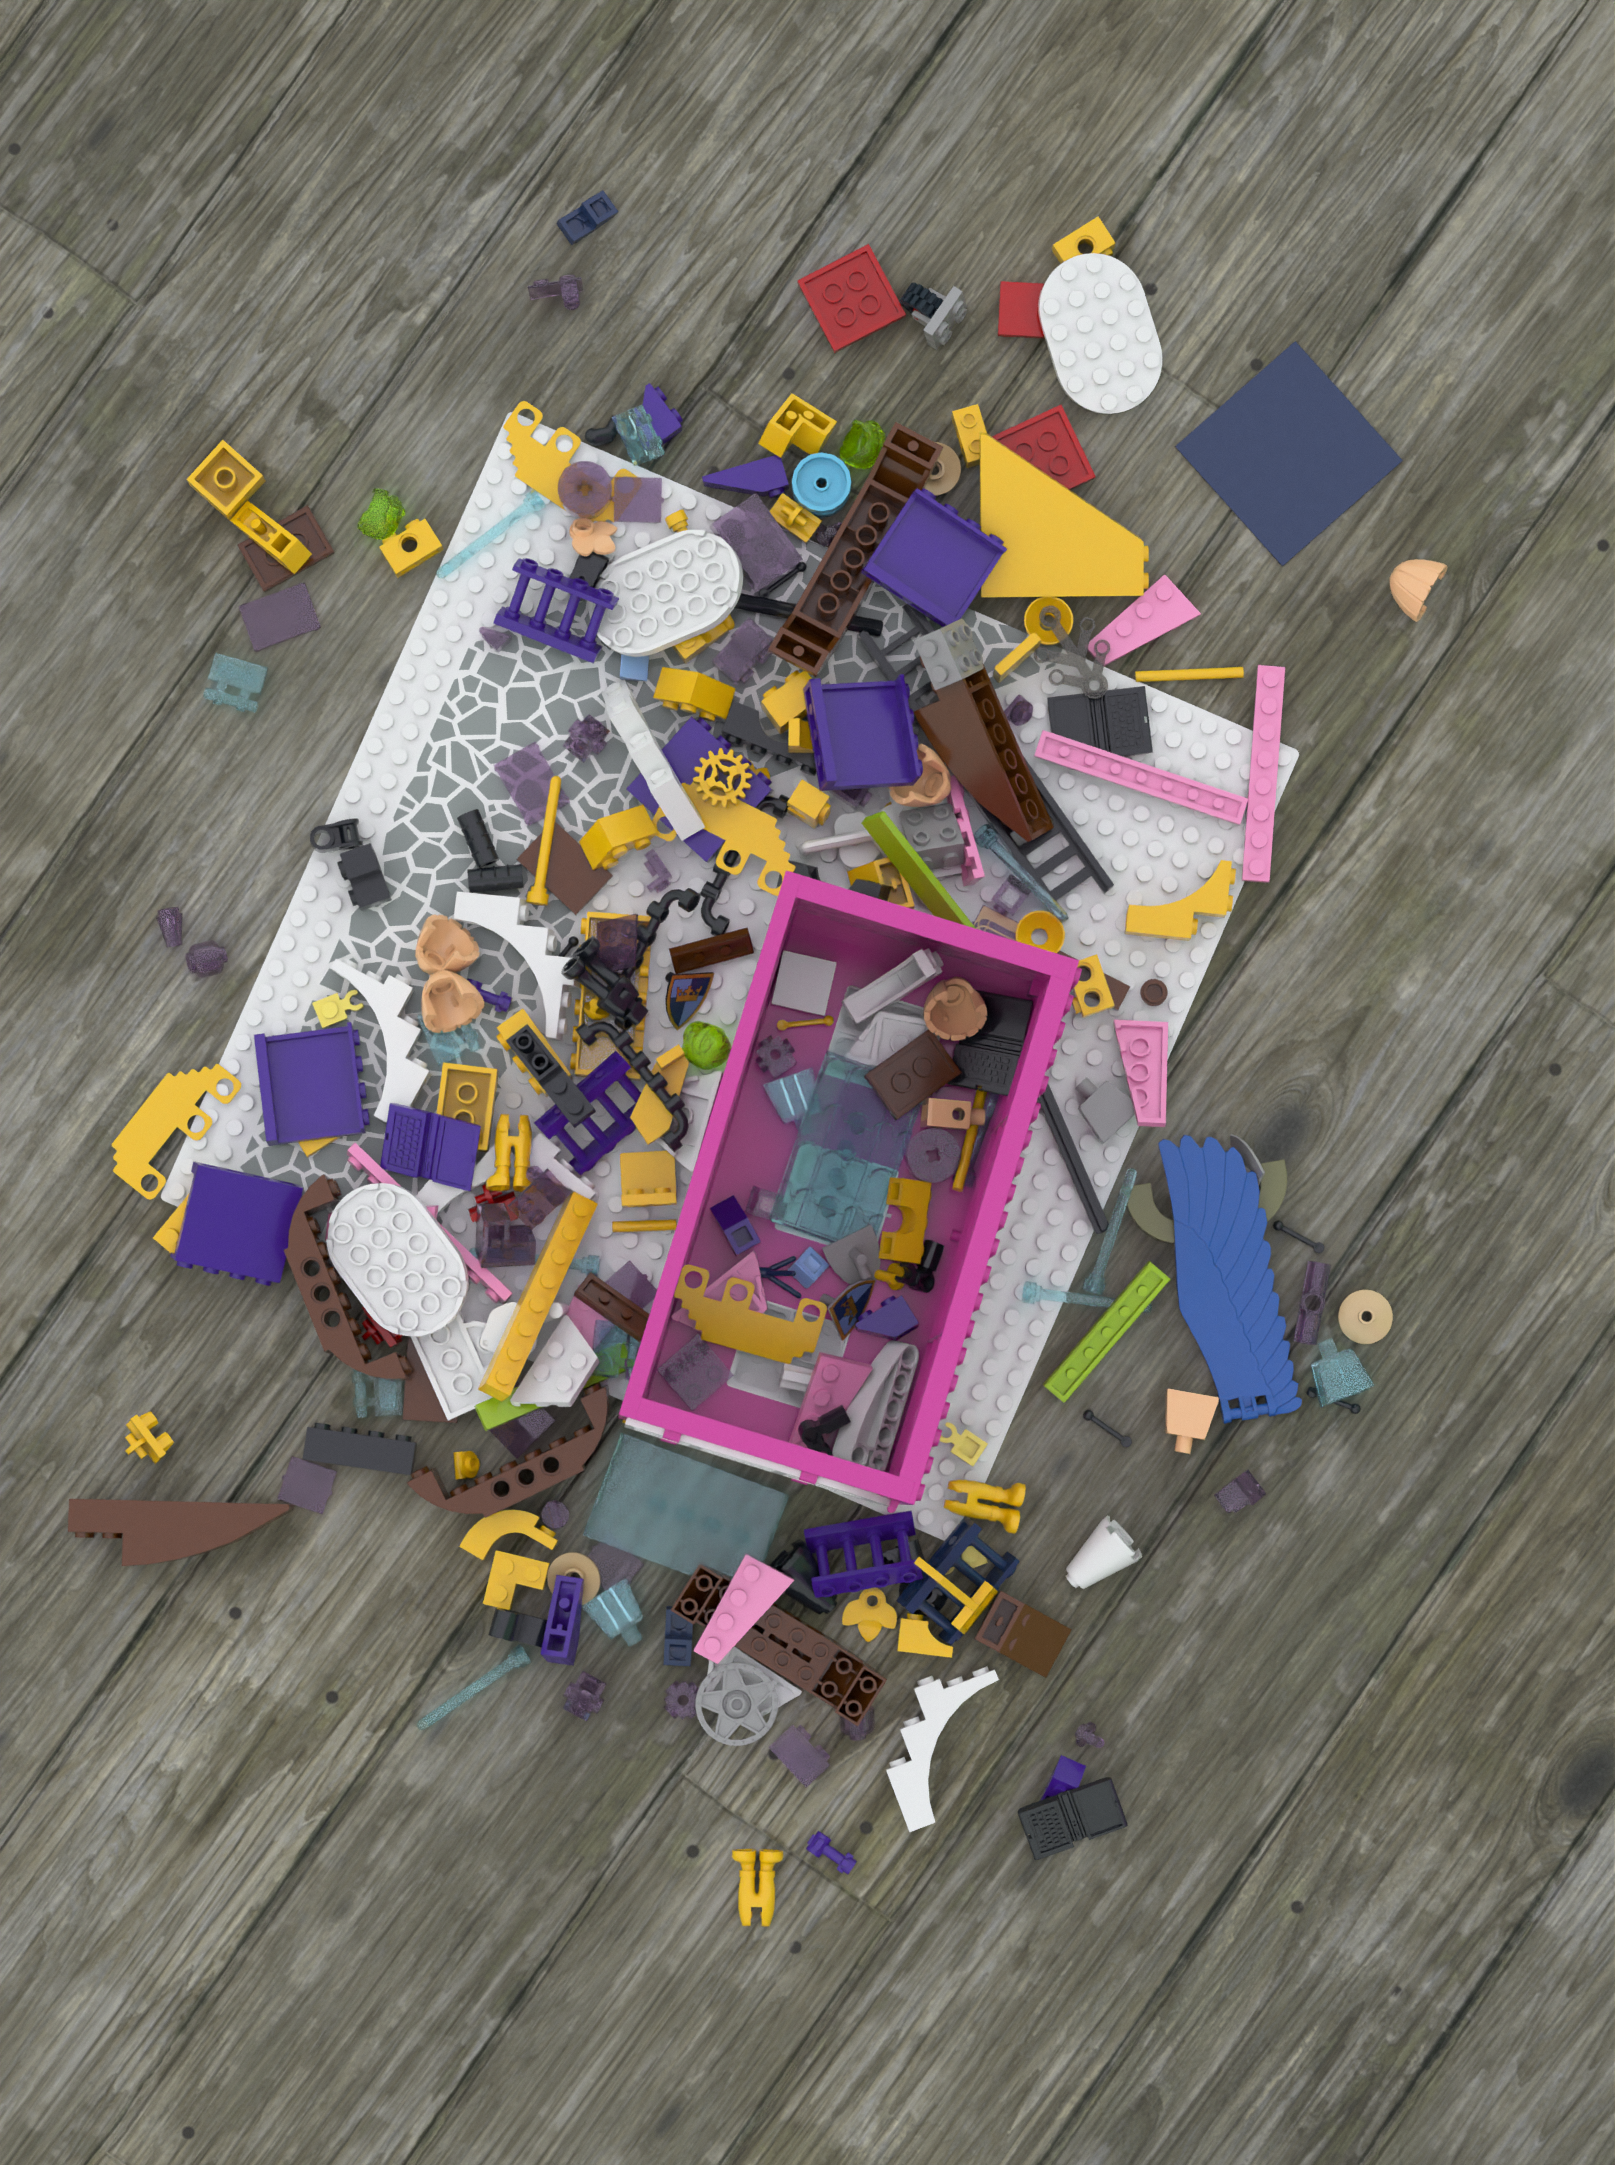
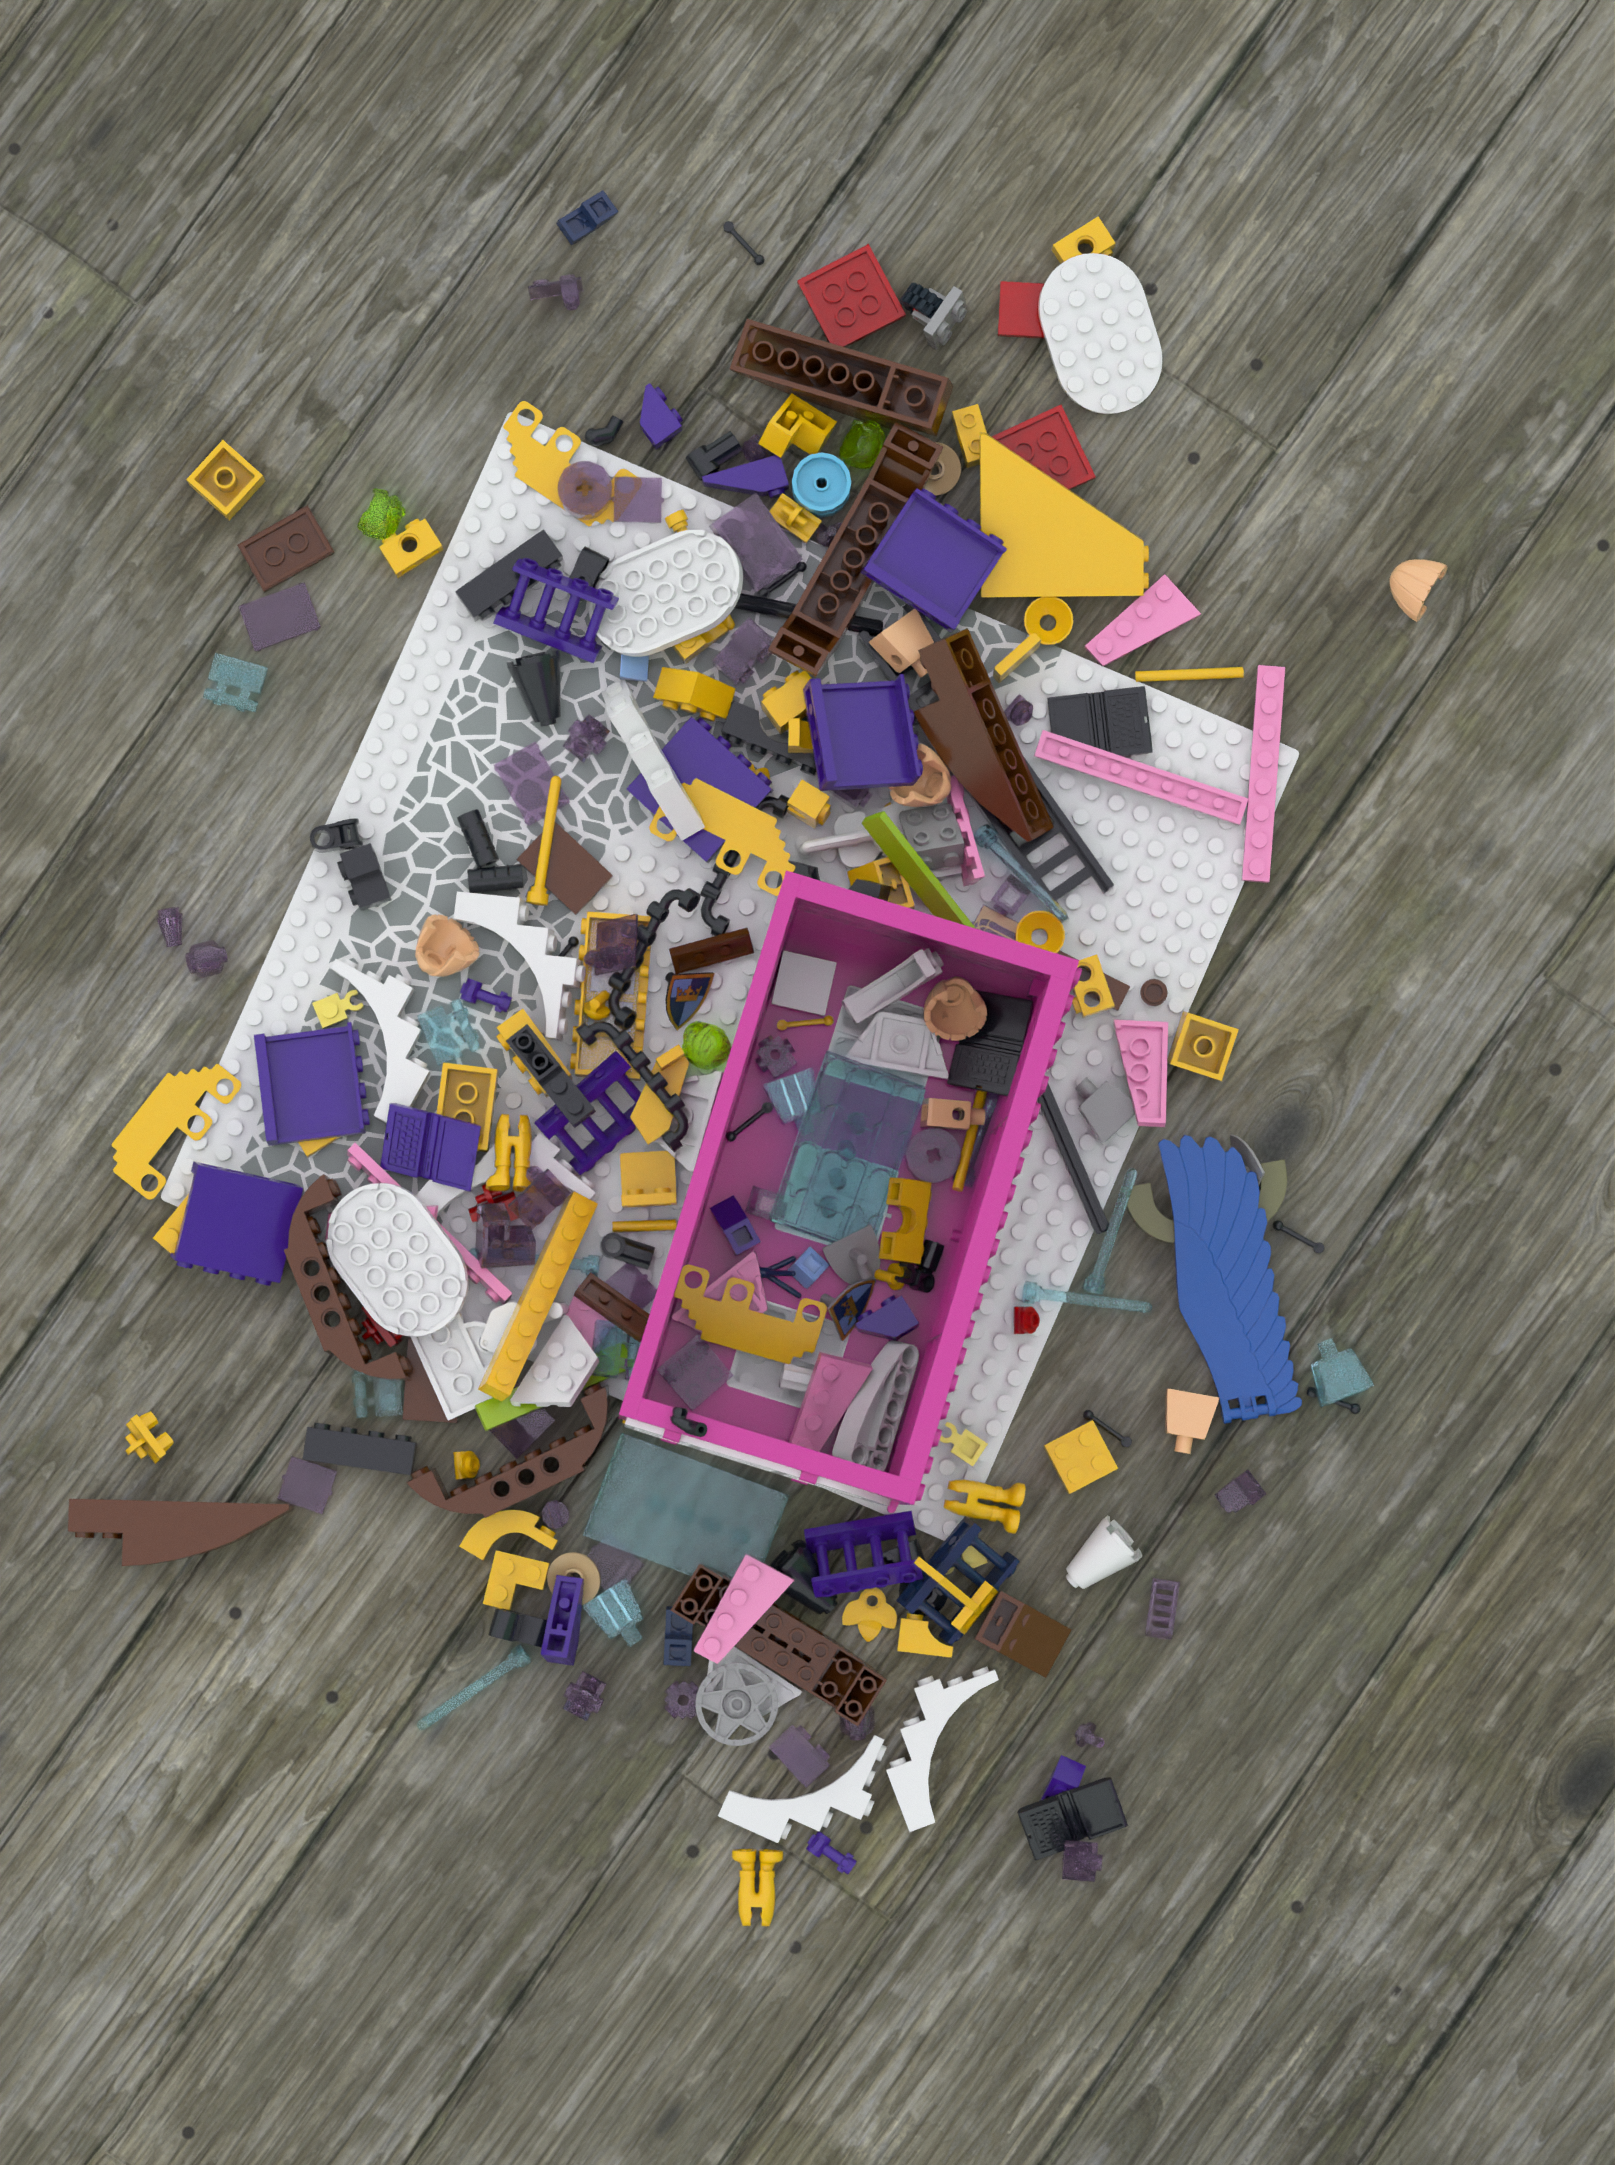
(271, 537): yellow slope -> none
(449, 1002): light nougat hair -> none
(495, 639): clear purple slope -> none
(499, 581): none -> black brick
(530, 504): clear light blue piece -> none
(539, 685): none -> black cone
(592, 537): light nougat plate -> none
(616, 835): yellow brick -> none
(619, 996): black piece -> none
(630, 1251): none -> black piece
(638, 435): clear light blue plate -> none
(656, 866): clear purple bracket -> none
(689, 1426): none -> black arm
(708, 458): none -> black piece
(710, 783): yellow gear -> none
(729, 228): none -> black hinge
(753, 451): none -> clear purple plate
(766, 1108): none -> black hinge
(771, 1816): none -> white arch
(812, 1431): black bar -> none
(842, 378): none -> reddish brown slope
(902, 641): none -> light nougat torso
(912, 1074): reddish brown tile -> none
(949, 654): light grey bracket -> none
(1025, 1320): none -> red plate
(1075, 656): clear smoke plant -> none
(1080, 1457): none -> yellow brick
(1081, 1861): none -> clear purple brick
(1106, 1331): lime tile -> none
(1160, 1632): none -> clear purple slope
(1176, 918): yellow arch -> none
(1202, 1046): none -> yellow brick
(1288, 453): dark blue piece -> none
(1315, 1285): clear purple piece -> none
(1351, 1320): tan dish -> none

